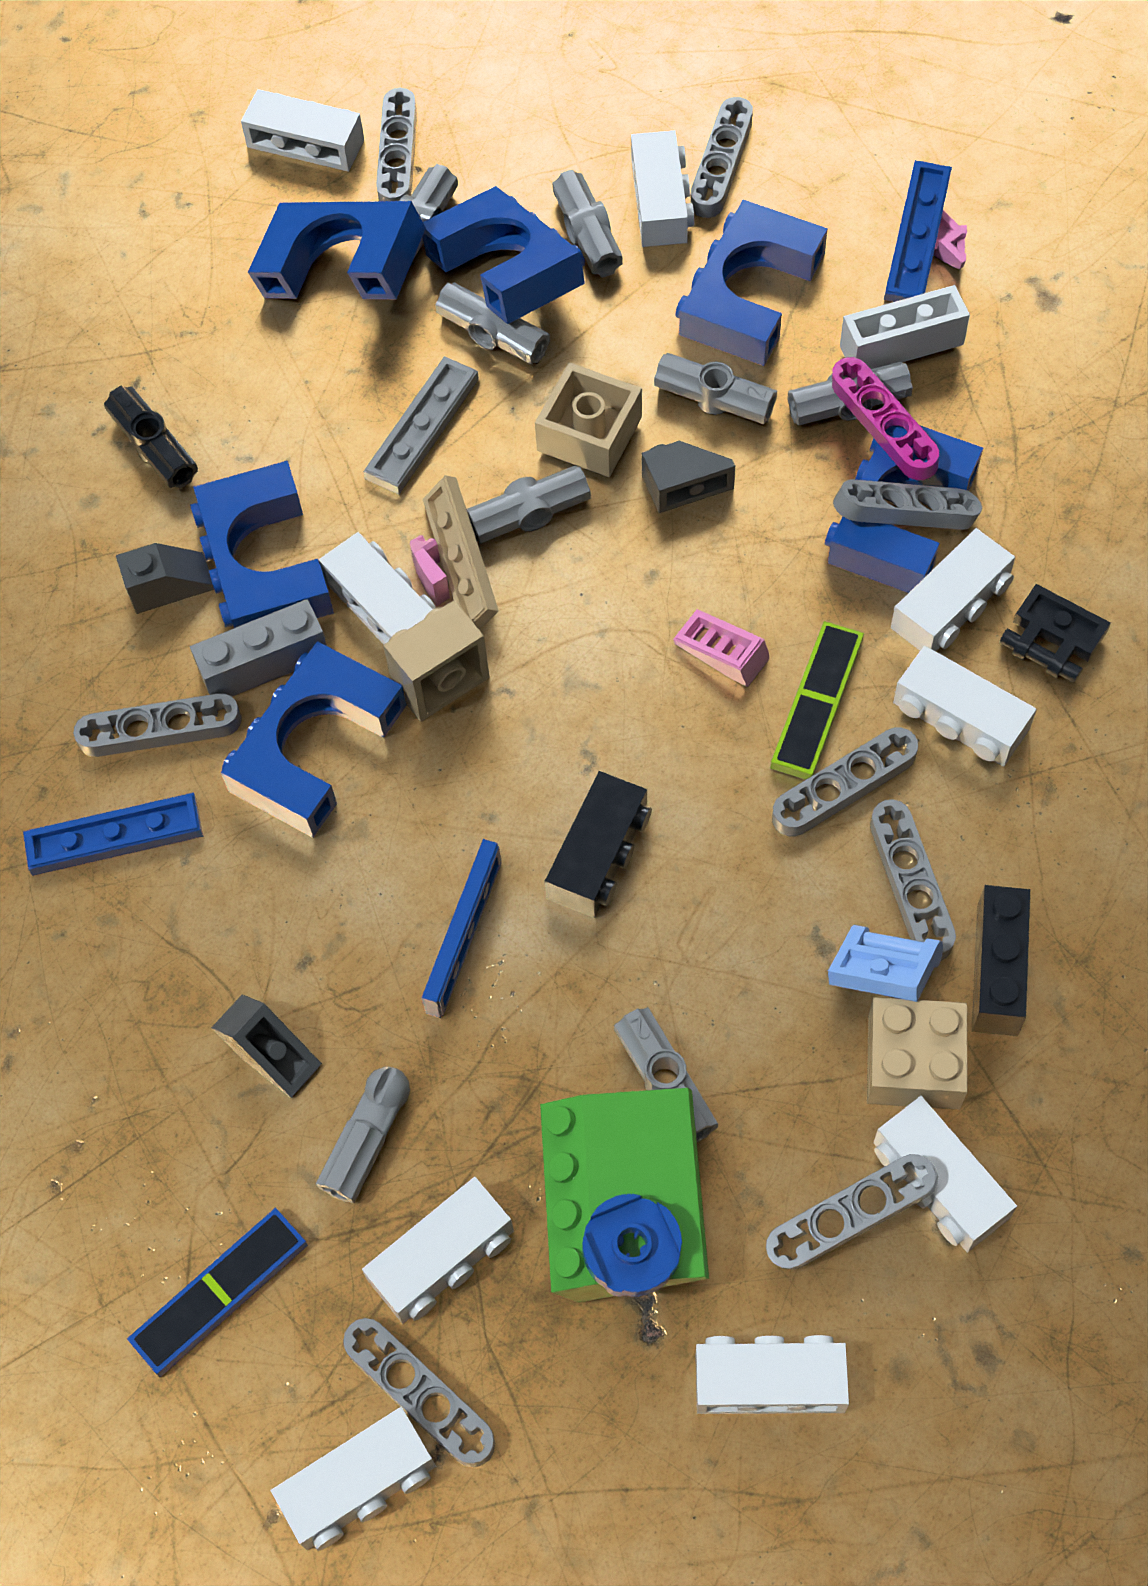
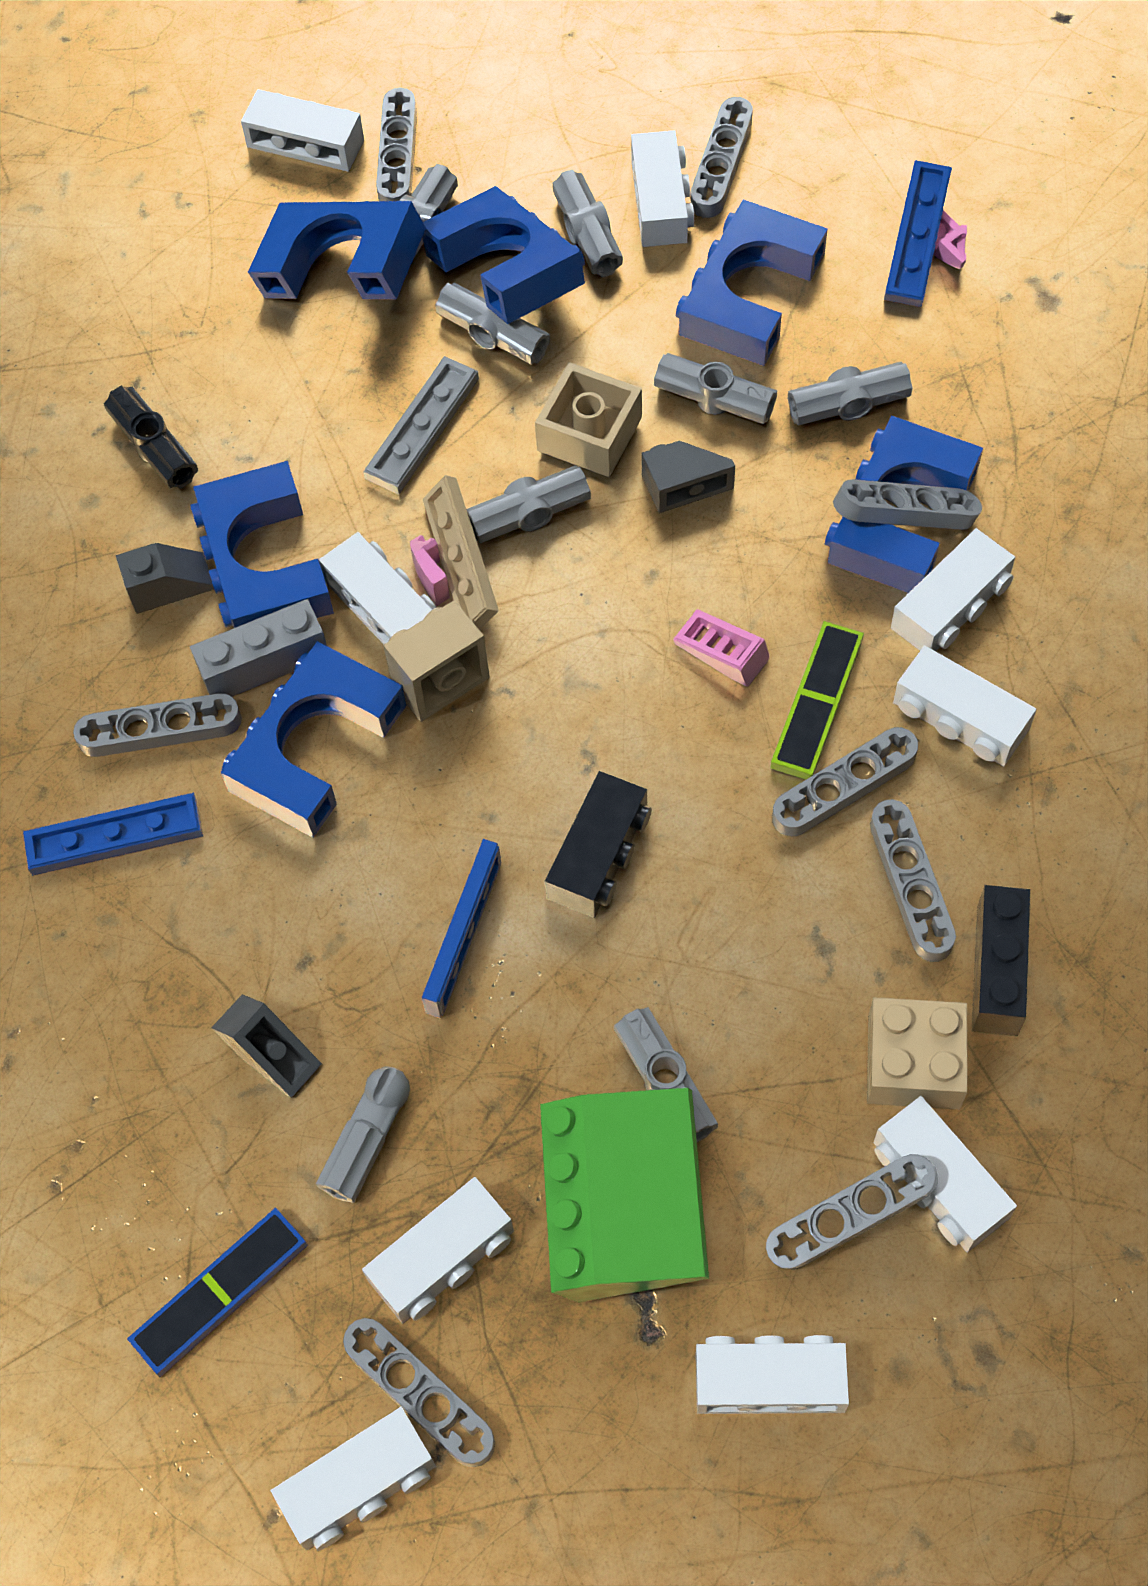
(604, 1236): blue plate -> none
(884, 964): light blue plate -> none
(889, 415): dark pink beam -> none
(906, 328): white brick -> none
(1060, 623): black plate -> none

